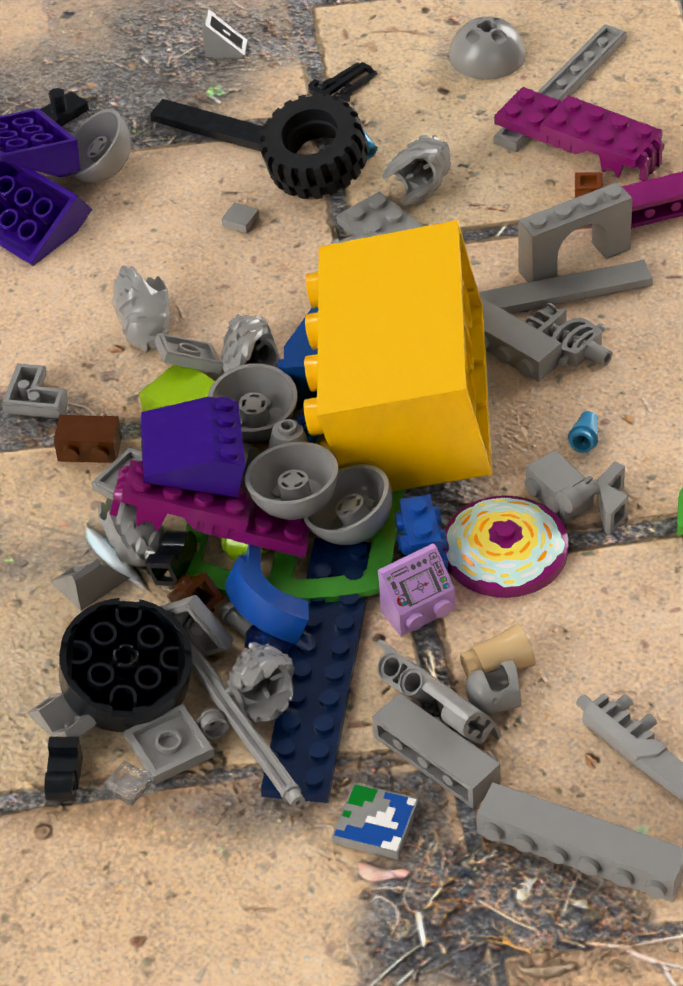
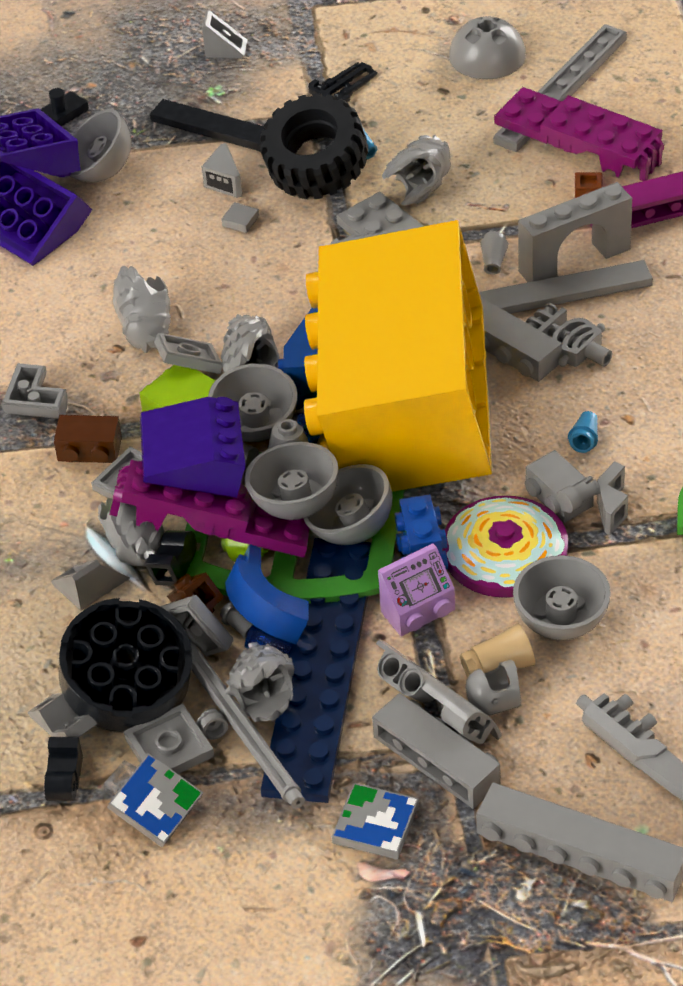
(155, 800): none -> tile
(221, 173): none -> light grey slope
(493, 251): none -> light grey cone
(561, 596): none -> light grey piece

